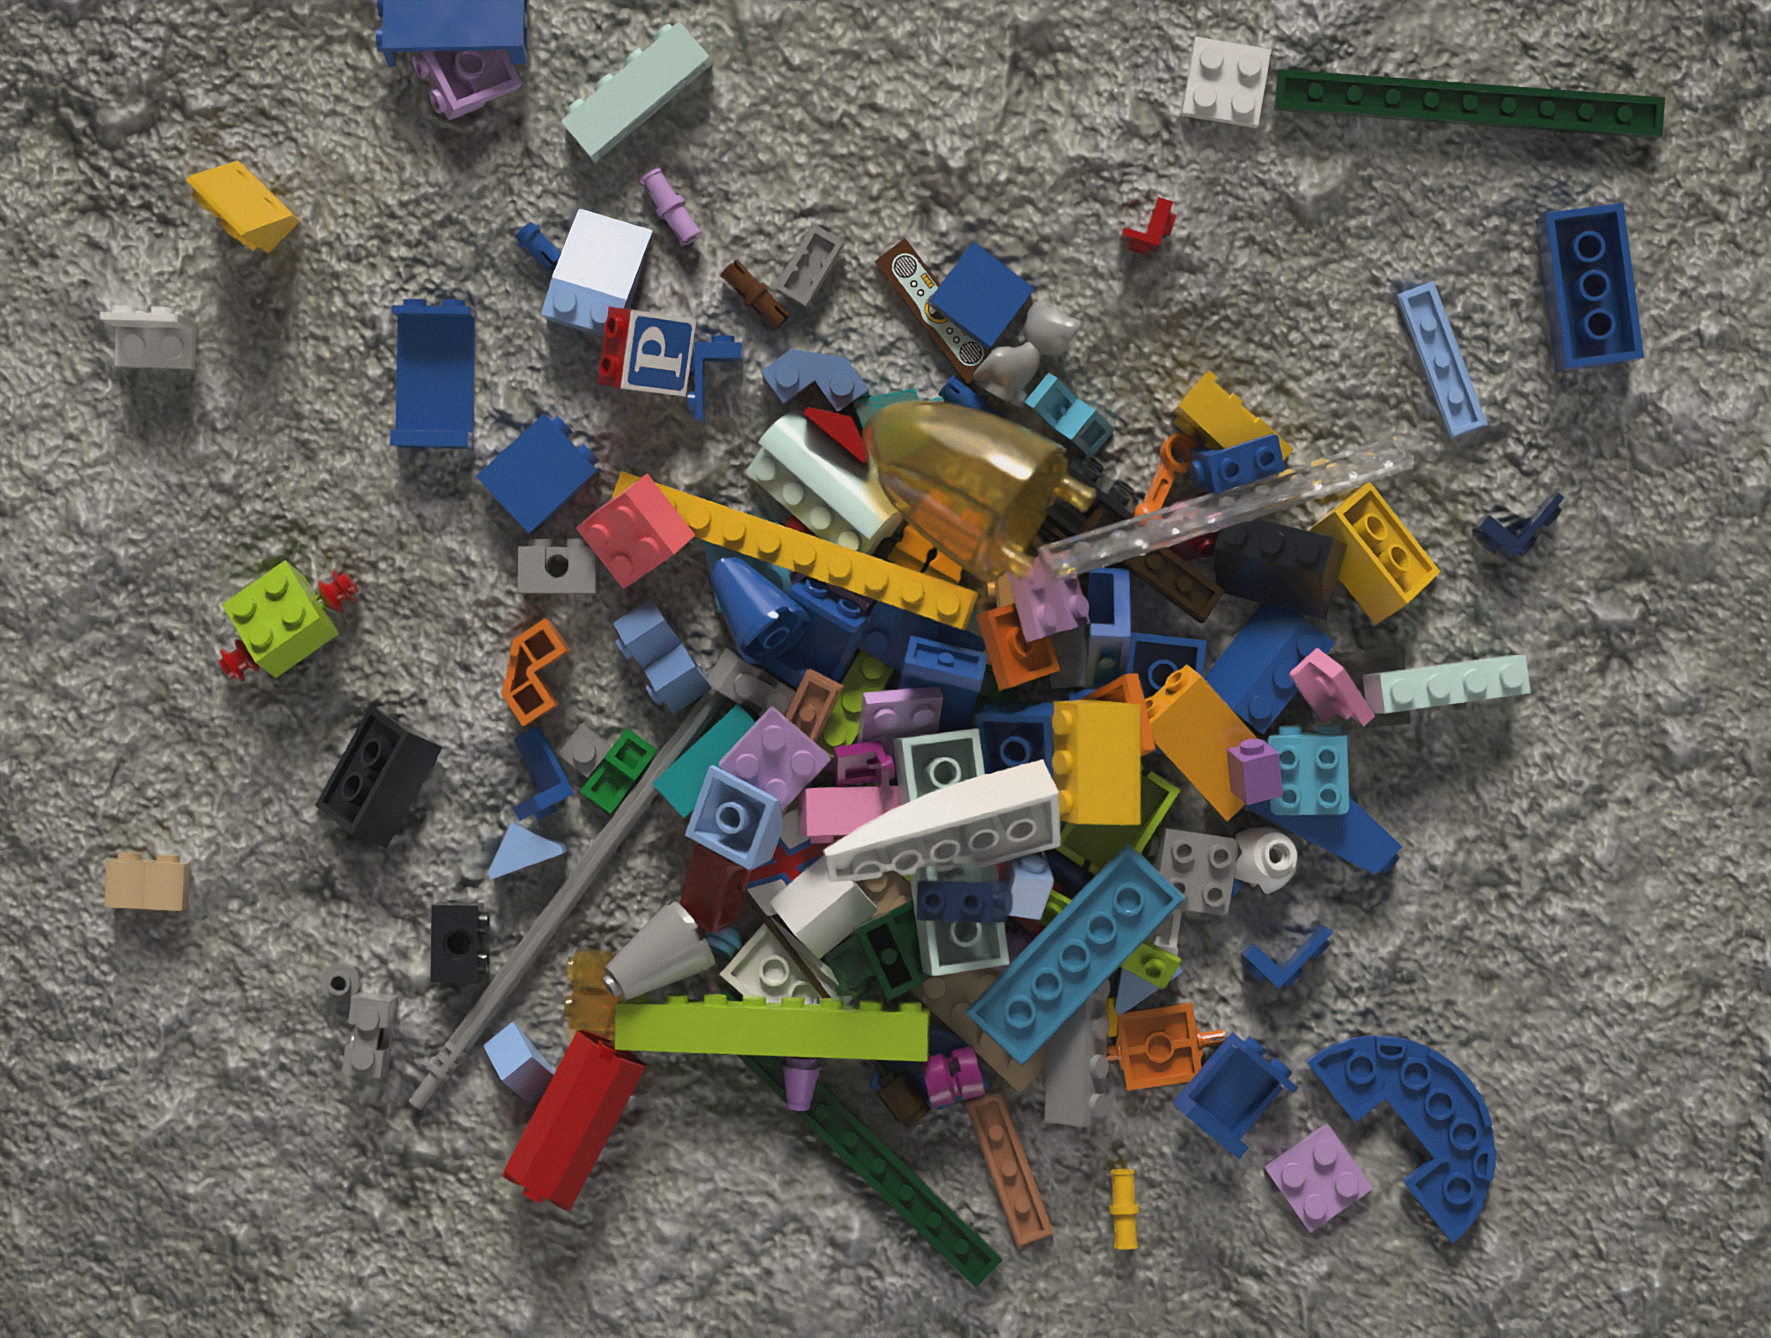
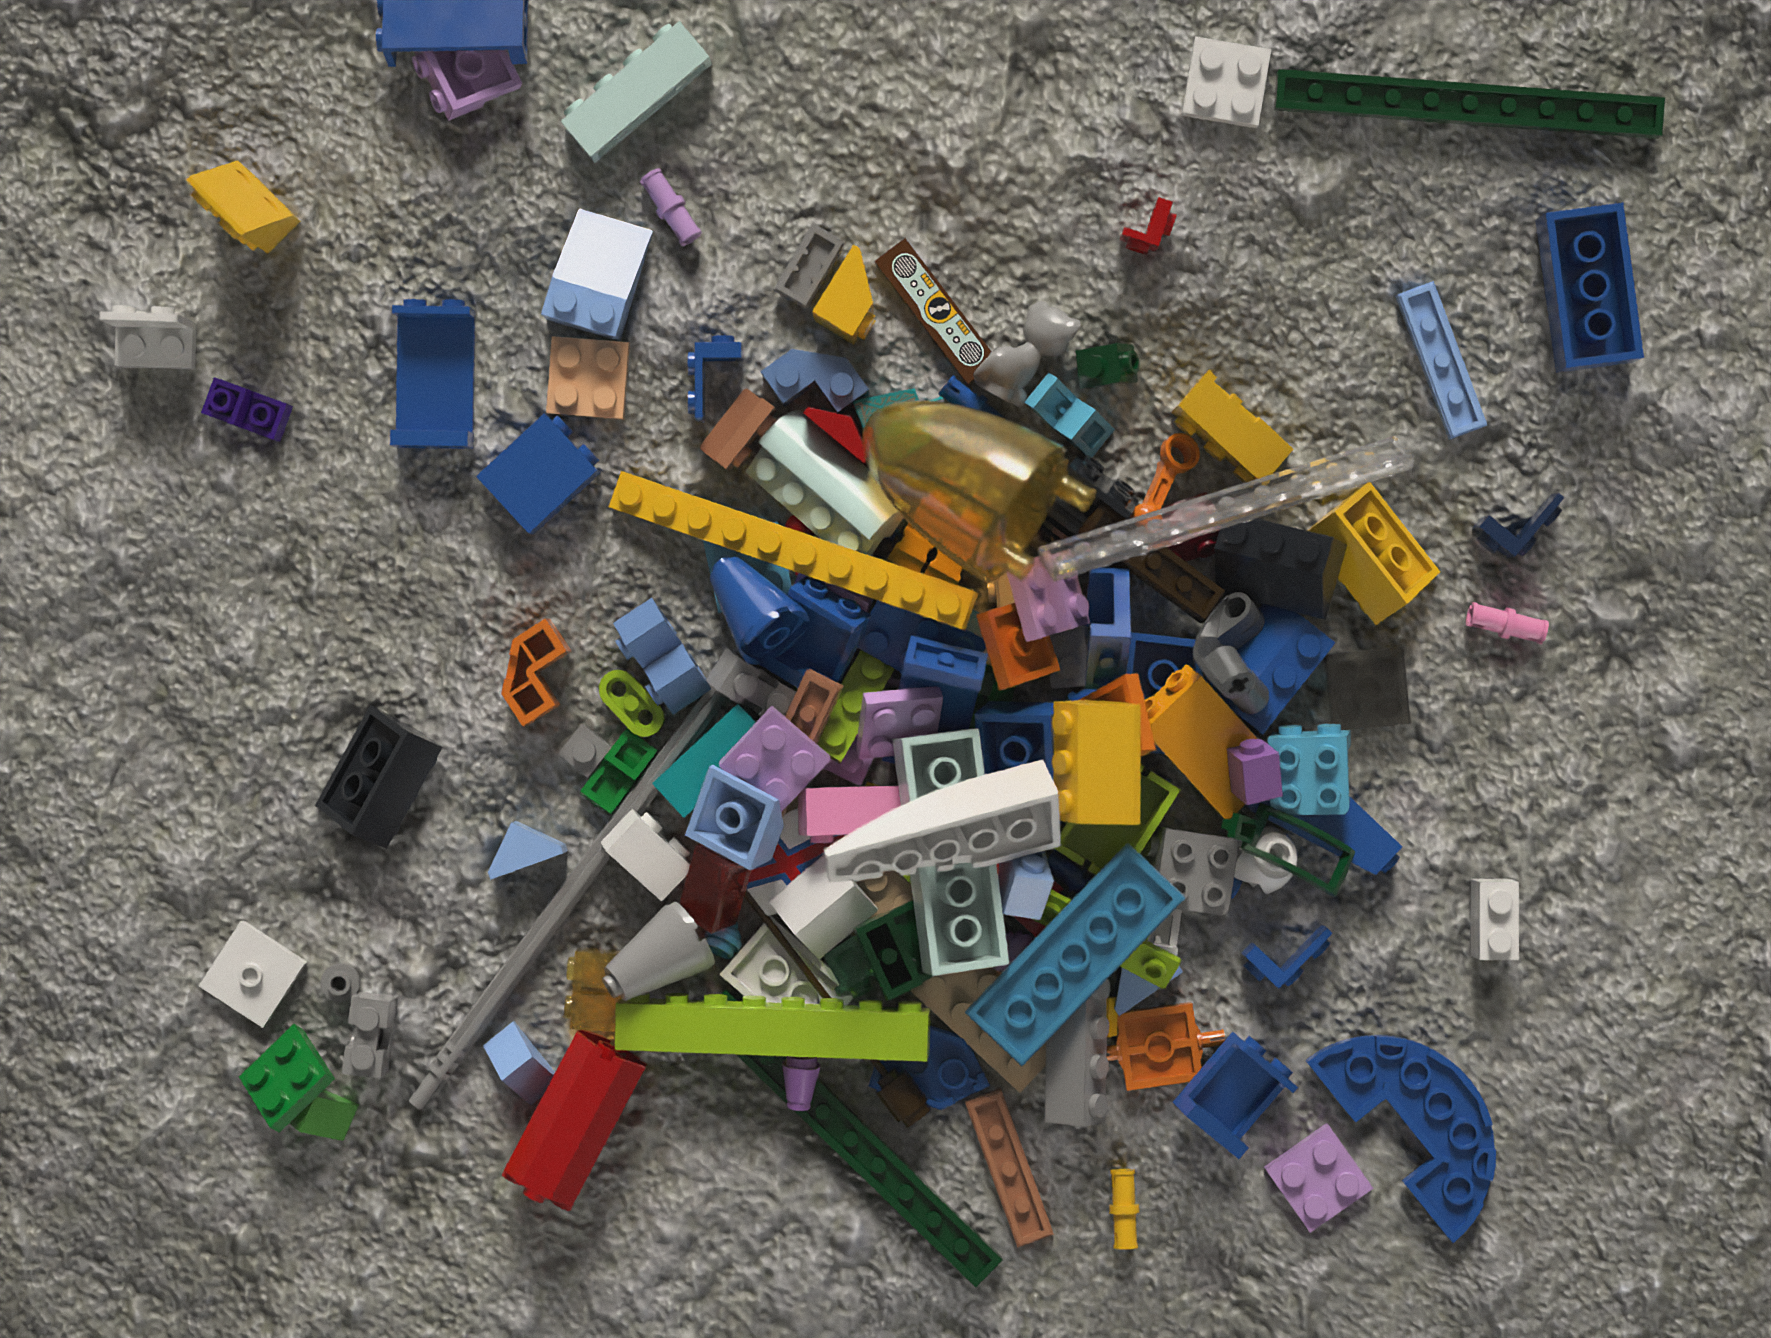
(147, 883): tan brick -> none
(247, 409): none -> dark purple slope
(252, 974): none -> white plate
(282, 620): lime brick -> none
(286, 1078): none -> green plate
(326, 1116): none -> bright green slope
(448, 963): black brick -> none
(535, 572): light grey brick -> none
(538, 245): blue pin -> none
(546, 774): blue bracket -> none
(588, 378): none -> light nougat plate
(631, 703): none -> lime plate
(635, 531): coral brick -> none
(646, 351): piece -> none
(647, 854): none -> white brick
(737, 429): none -> nougat bracket
(755, 295): reddish brown pin -> none
(847, 301): none -> yellow slope
(863, 764): magenta bracket -> none
(963, 901): dark blue bracket -> none
(966, 1080): magenta wheel -> none
(980, 296): blue tile -> none
(1107, 365): none -> dark green bracket
(1216, 646): none -> dark grey panel
(1236, 464): blue bracket -> none
(1254, 829): none -> dark green sword
(1329, 689): bright pink bracket -> none
(1446, 684): light aqua brick -> none
(1495, 919): none -> white brick
(1507, 623): none -> bright pink pin

